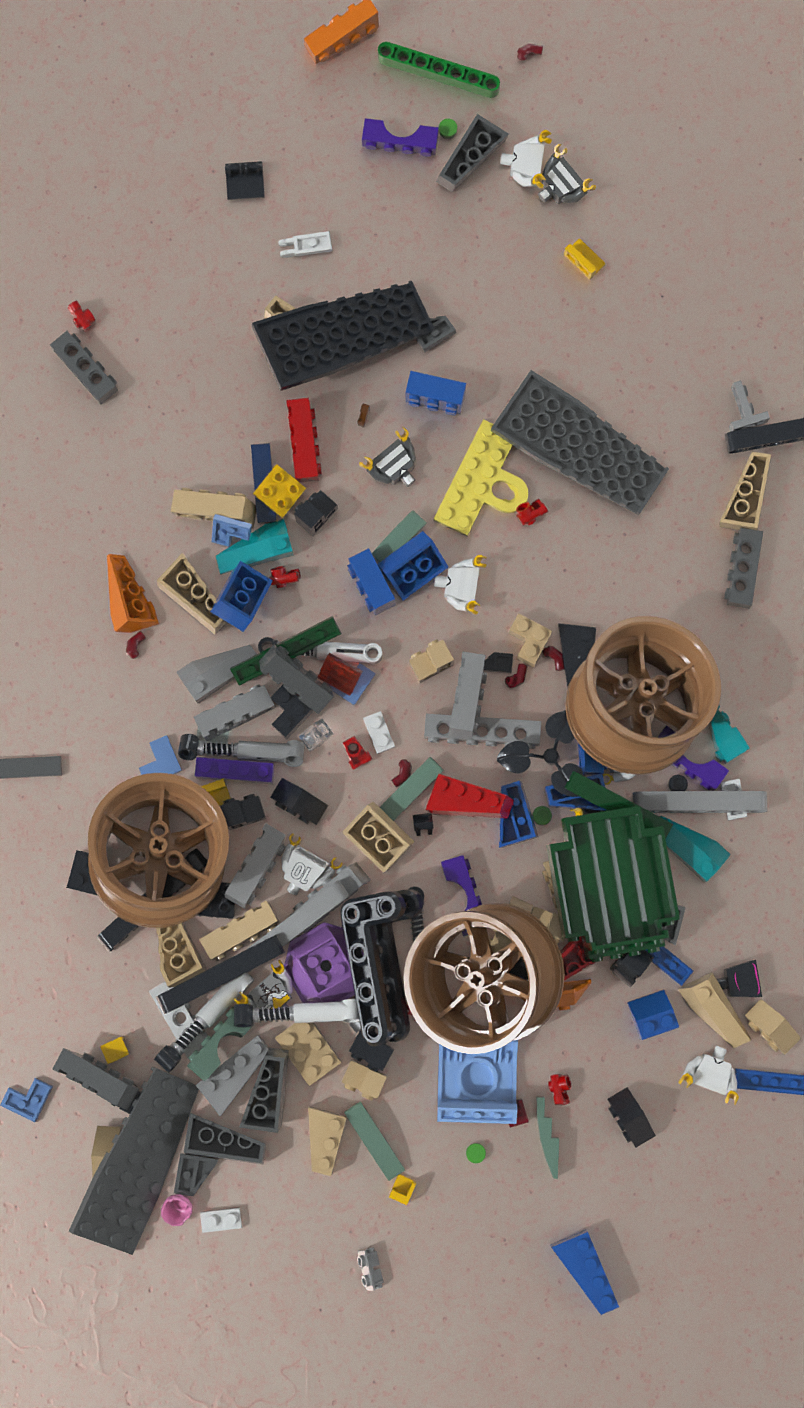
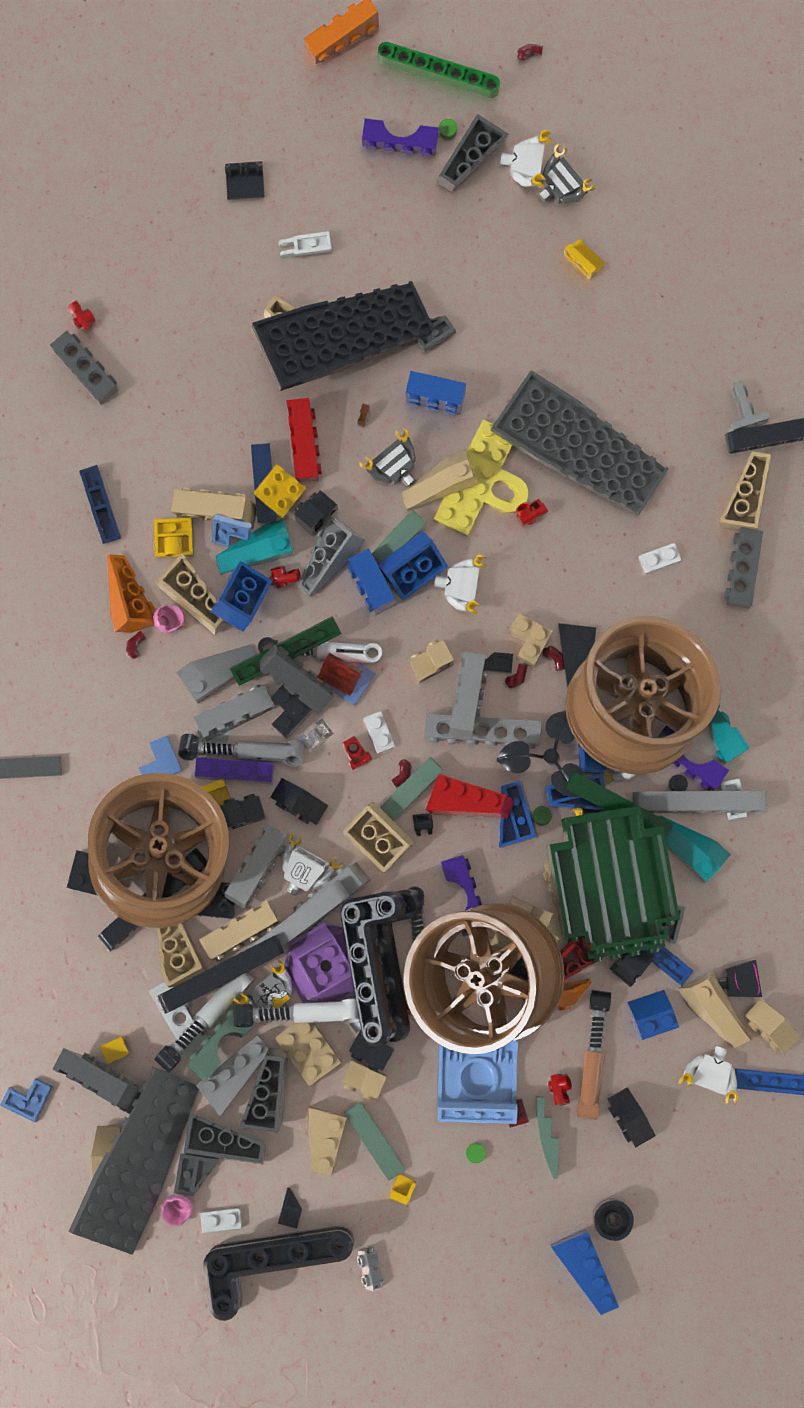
(100, 504): none -> dark blue slope
(168, 618): none -> bright pink hair
(173, 537): none -> yellow plate
(279, 1254): none -> black beam
(290, 1210): none -> black tile
(331, 553): none -> light grey wedge
(444, 479): none -> tan wedge
(593, 1058): none -> piece
(623, 1224): none -> black brick
(659, 558): none -> white plate

